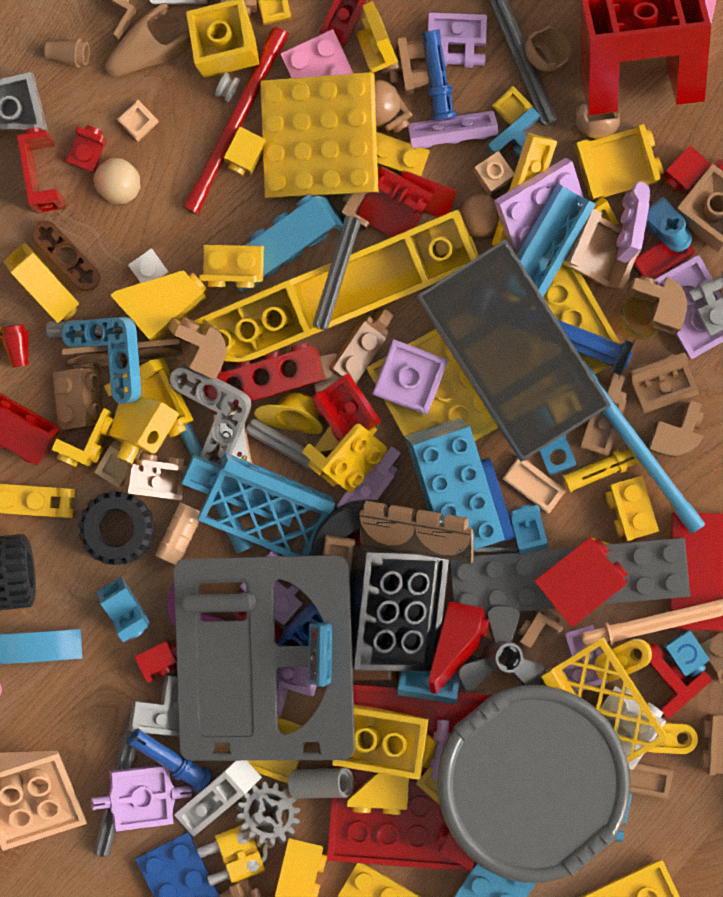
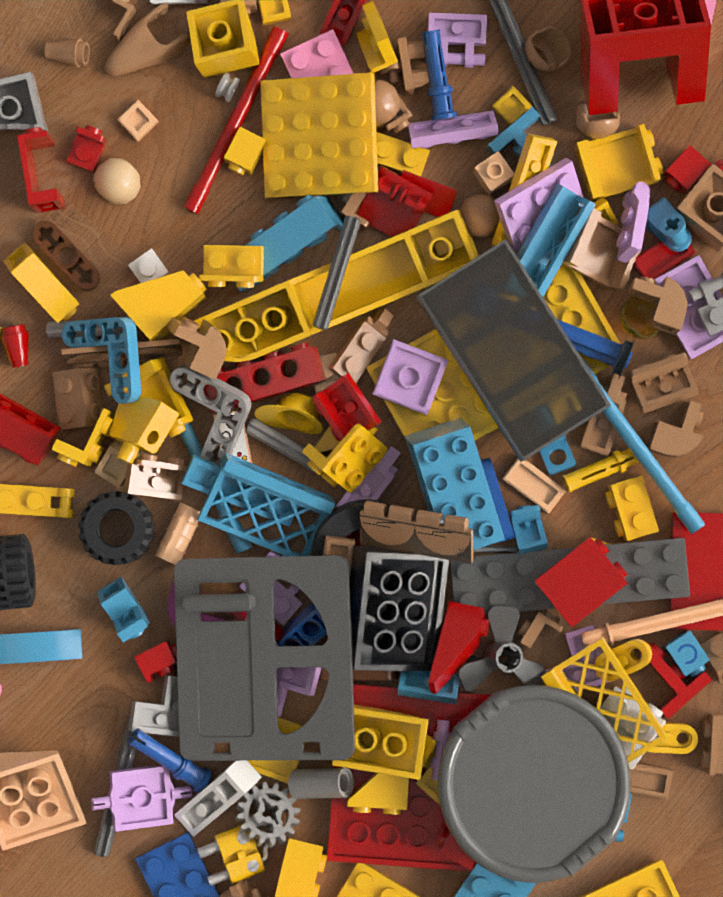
(320, 653): dark azure slope -> none

